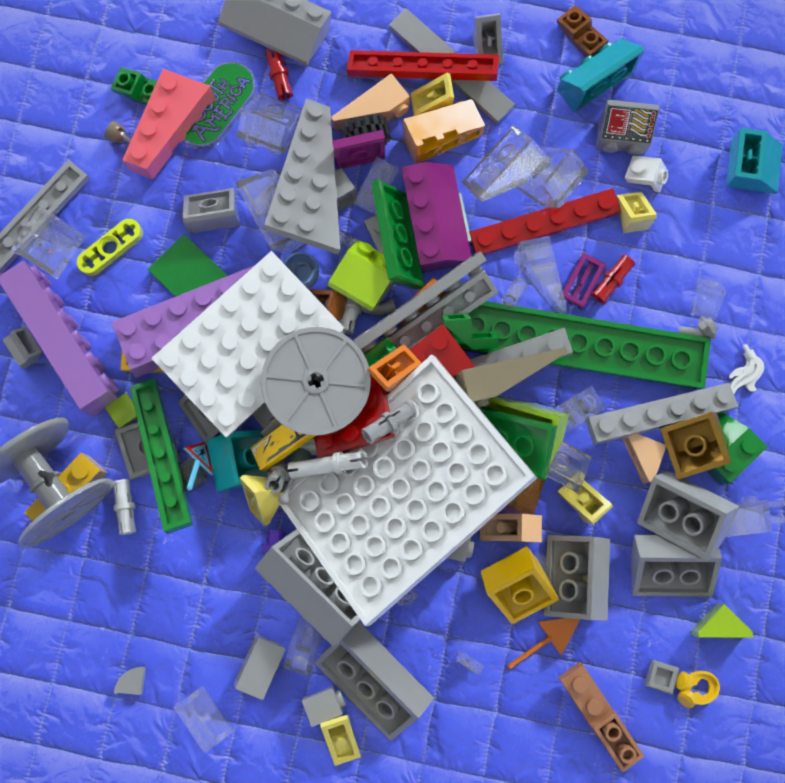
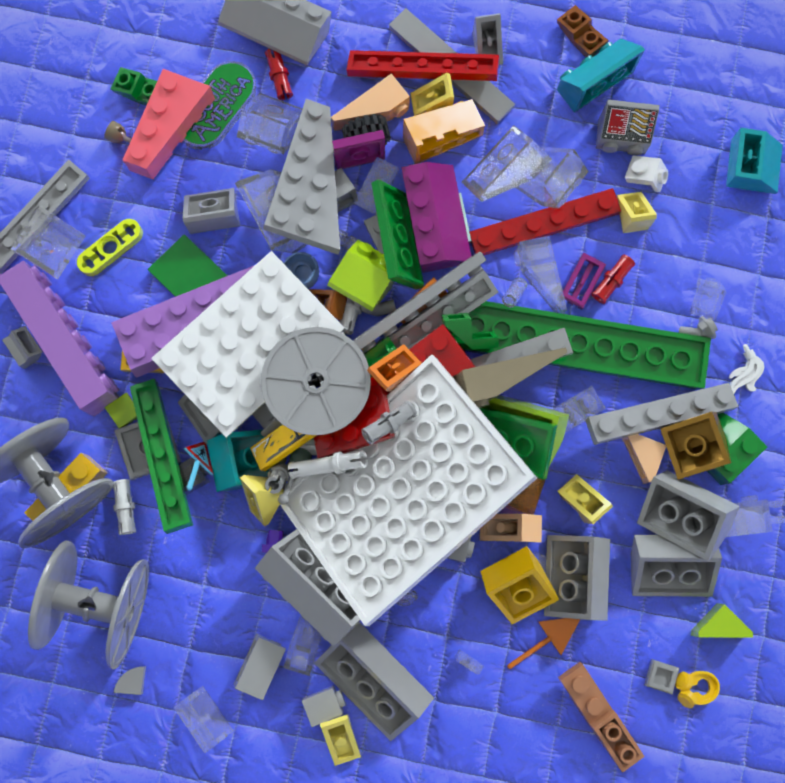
(59, 595): none -> light grey piece
(569, 467): clear tile -> none

